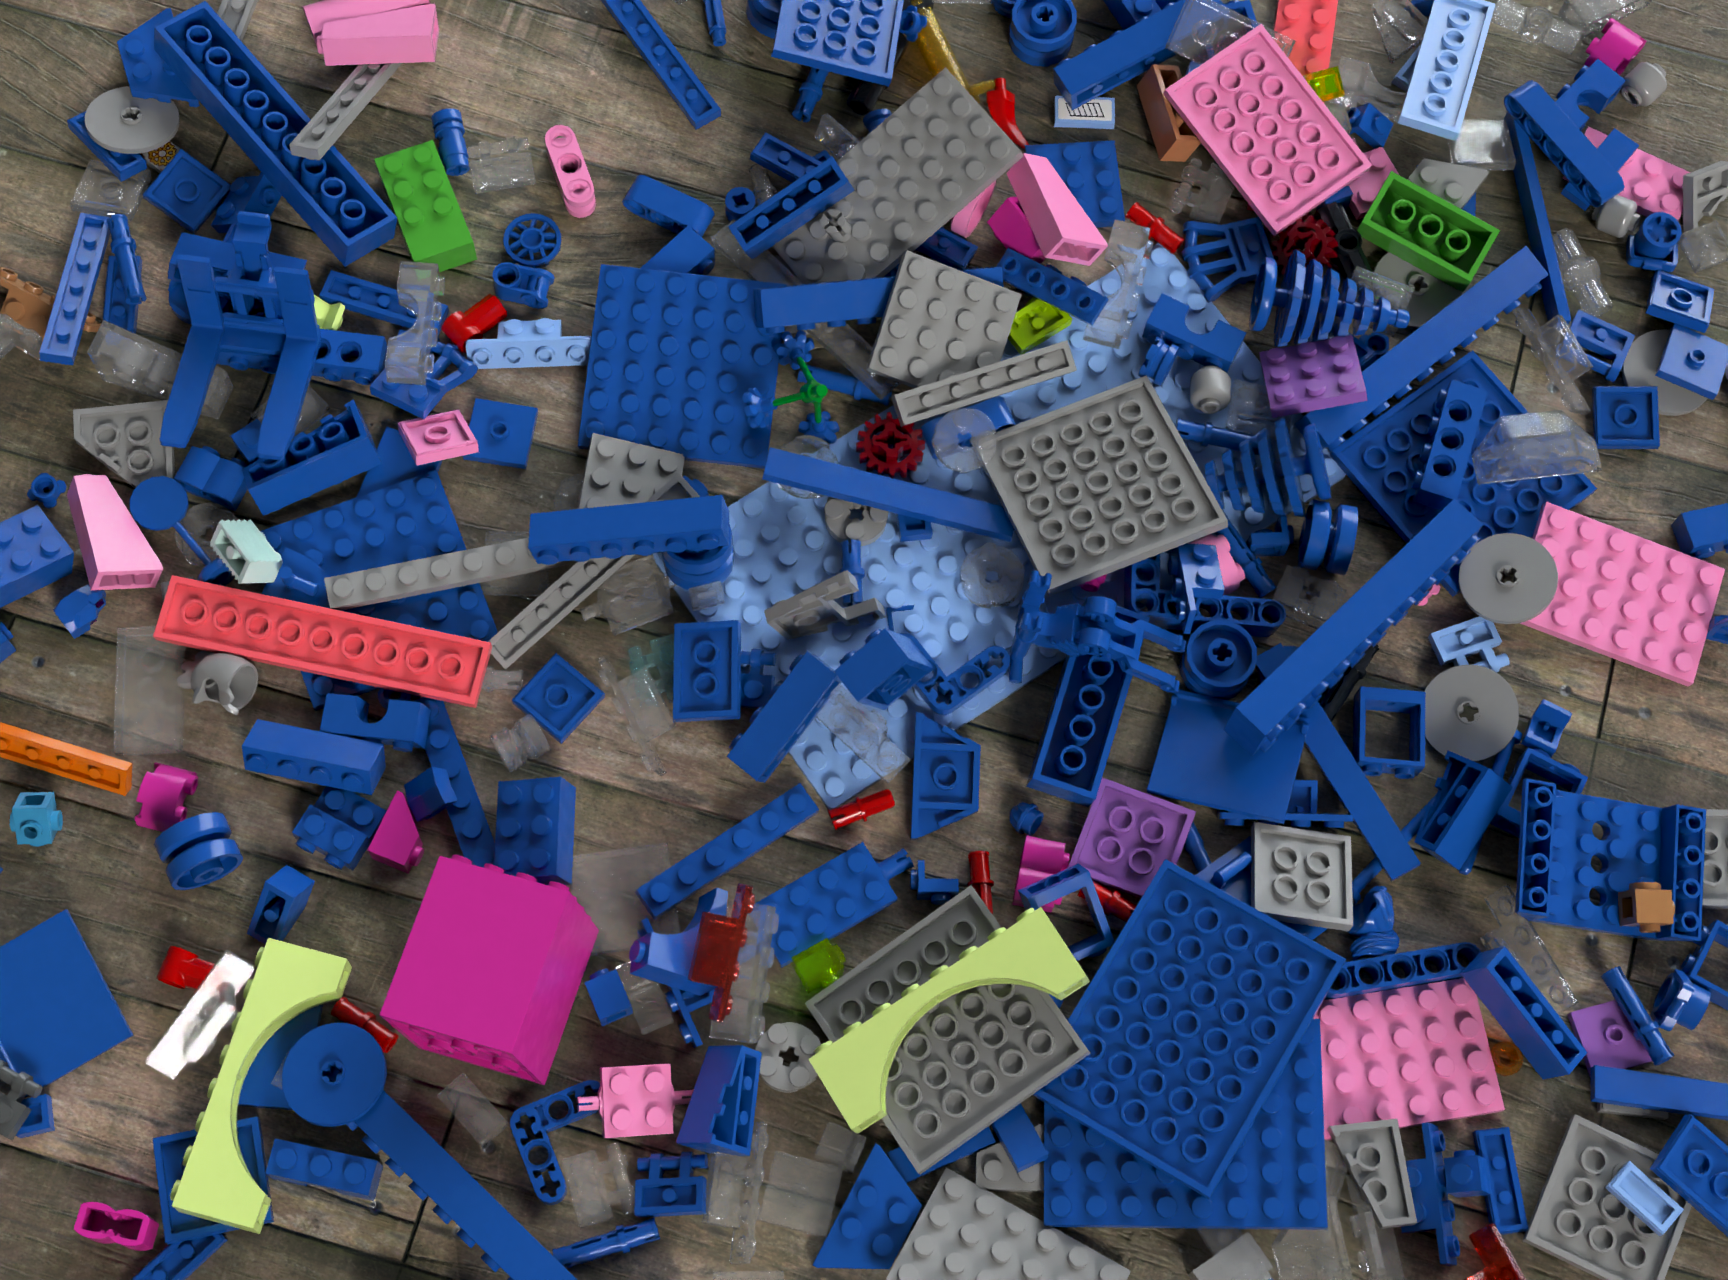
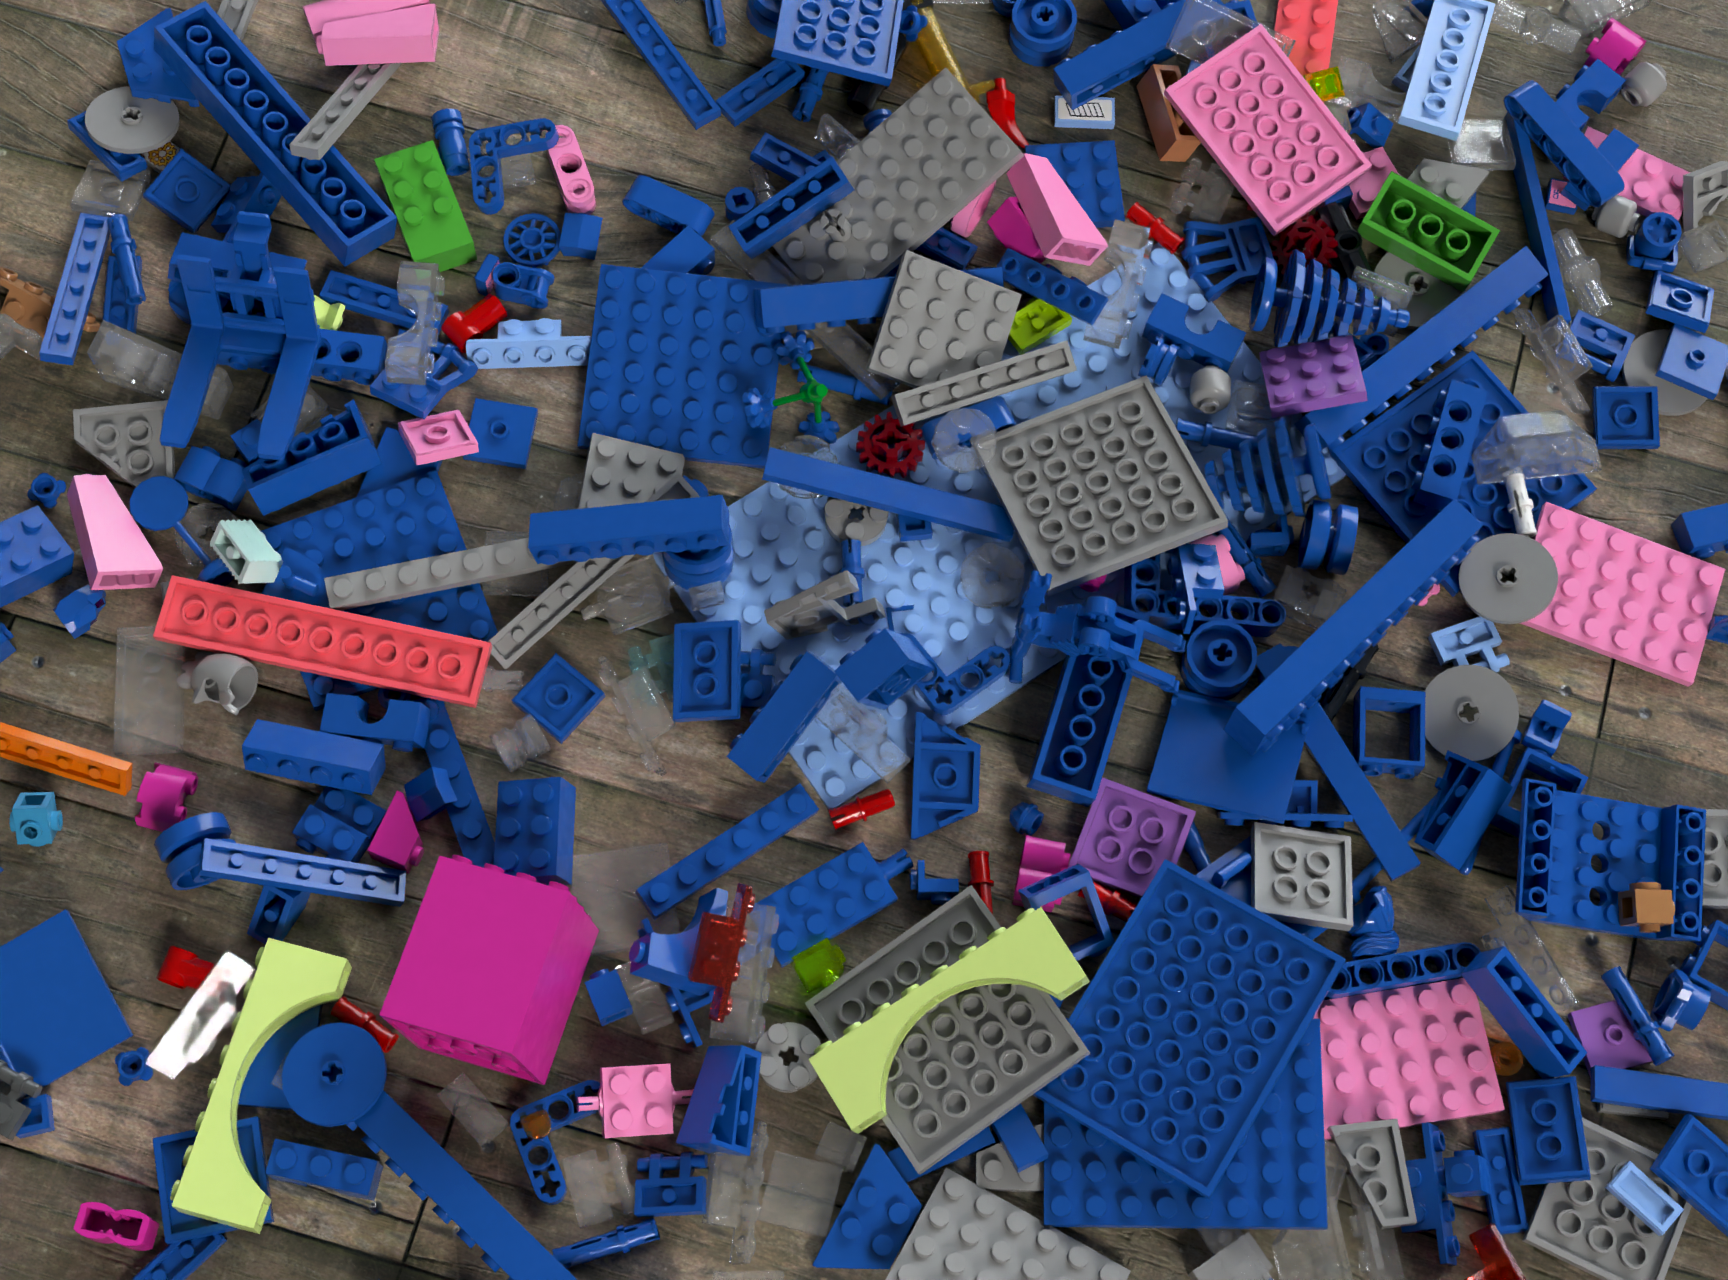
(124, 1062): none -> blue plate
(302, 872): none -> plate
(484, 276): none -> blue tile
(497, 149): none -> blue beam
(537, 1124): none -> clear orange hinge
(580, 235): none -> blue piece
(759, 90): none -> blue plate
(1520, 505): none -> white pin
(1548, 1131): none -> blue tile
(1556, 201): none -> tile

